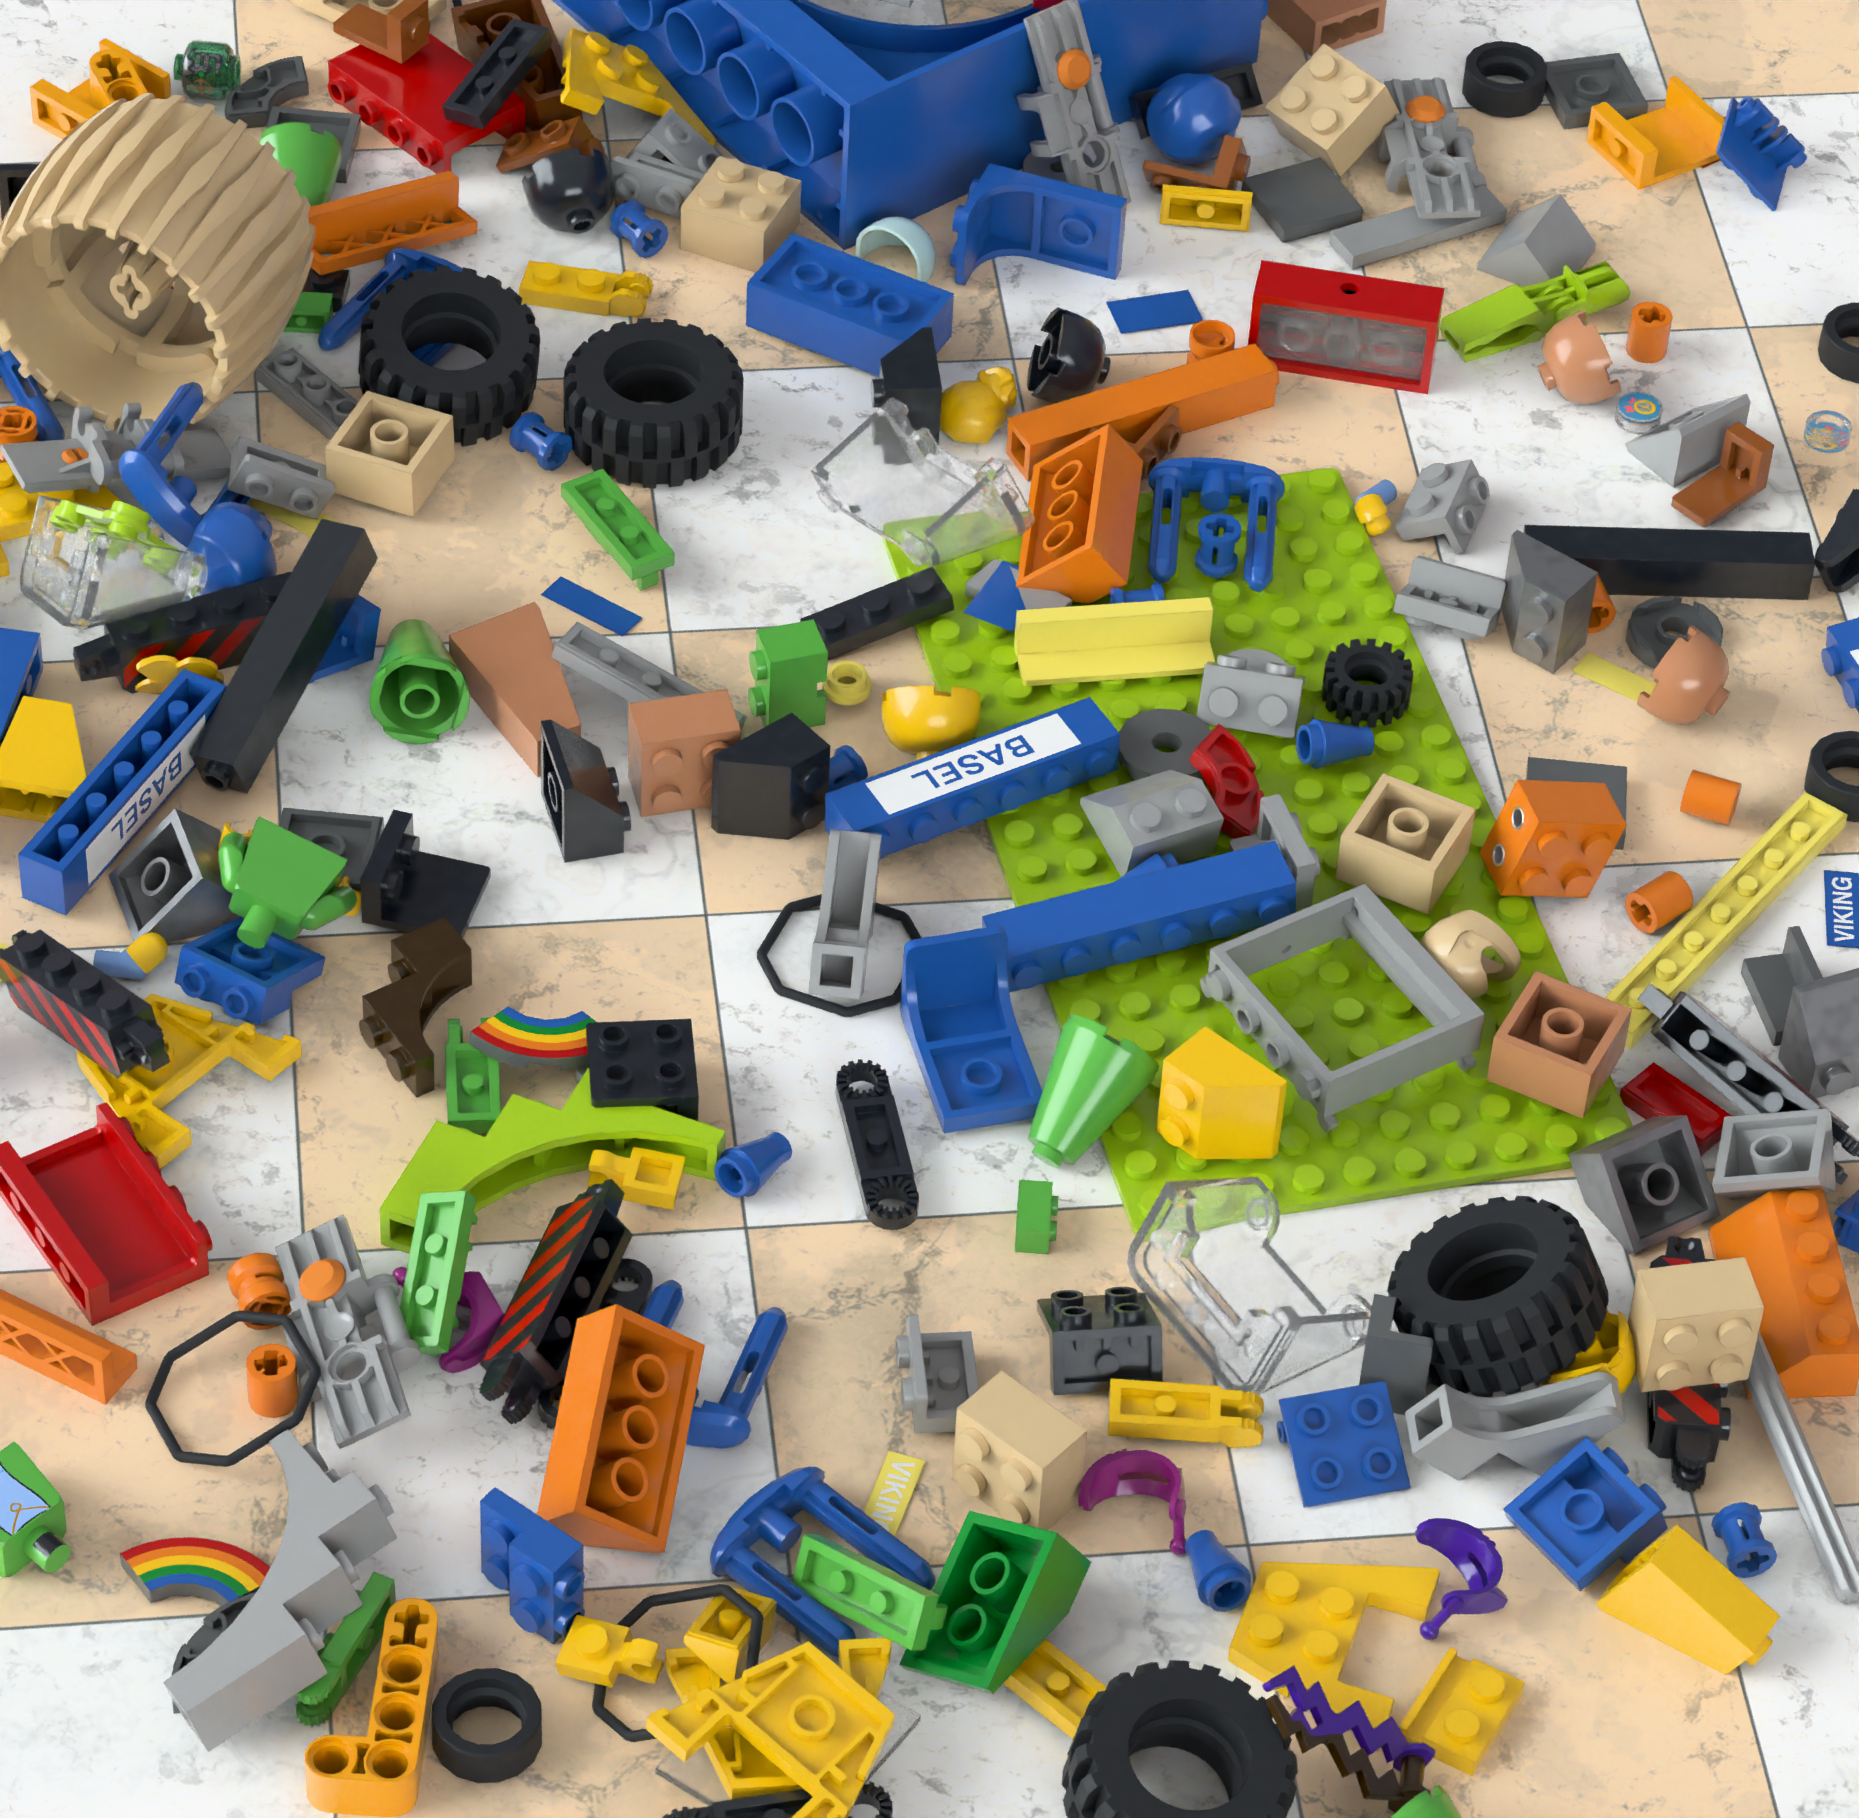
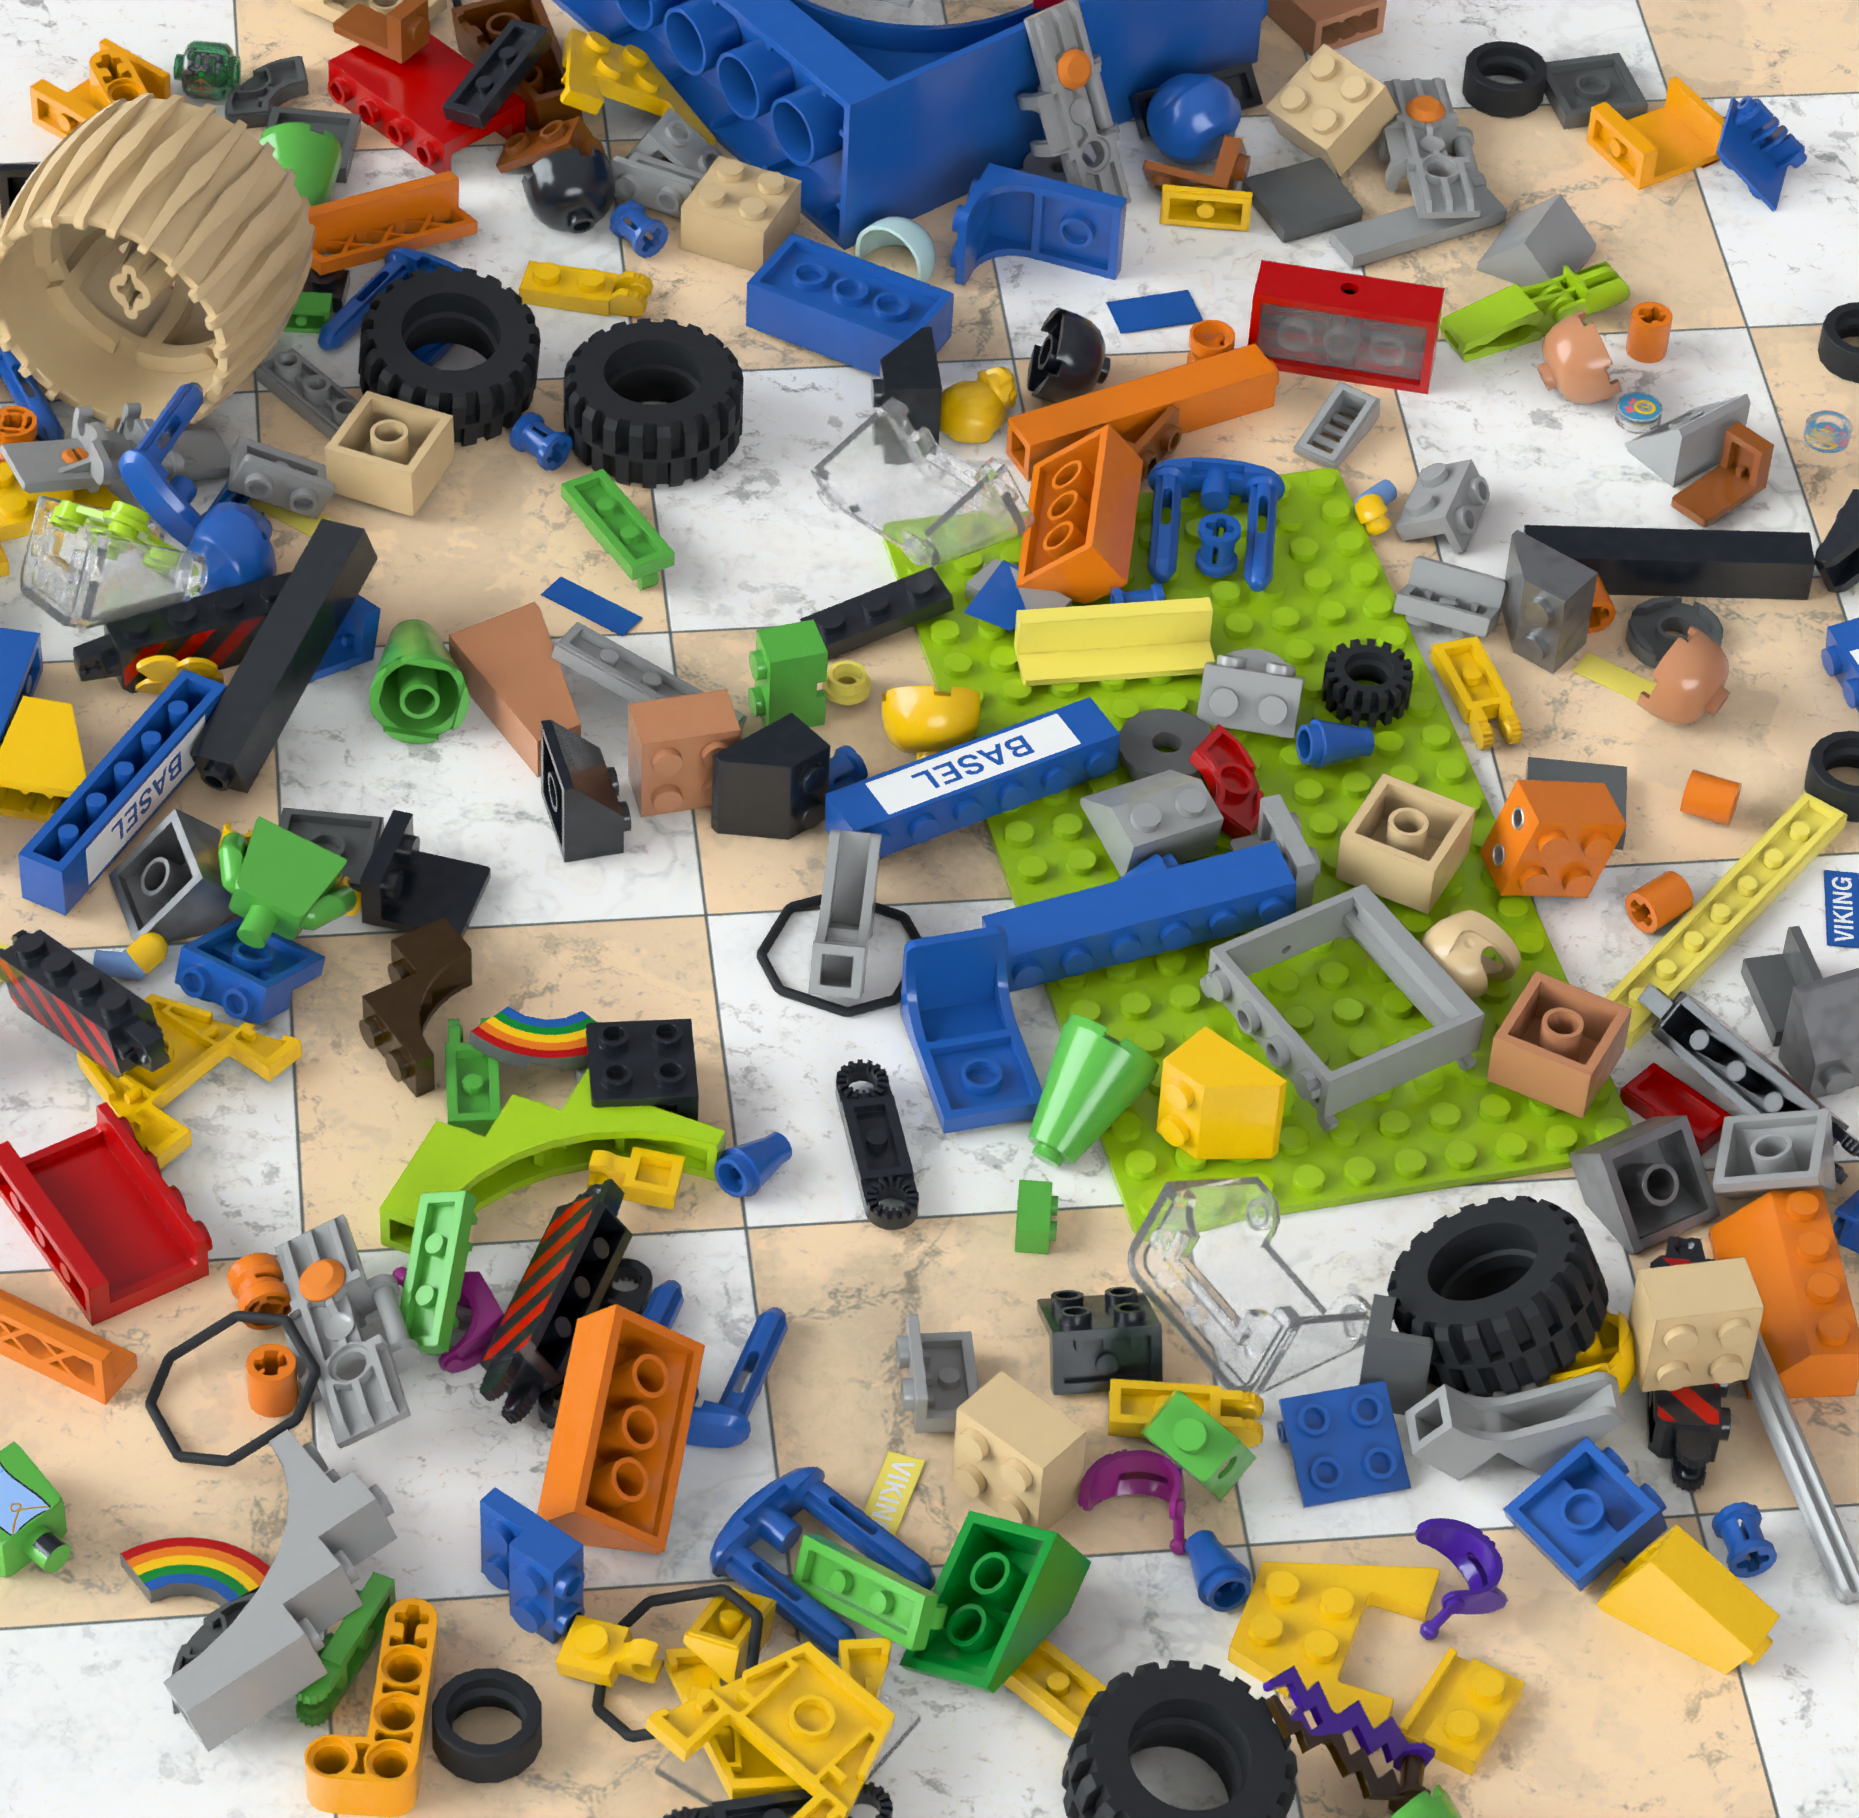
(1198, 1444): none -> bright green torso
(1342, 399): none -> light grey slope
(1476, 690): none -> yellow hinge

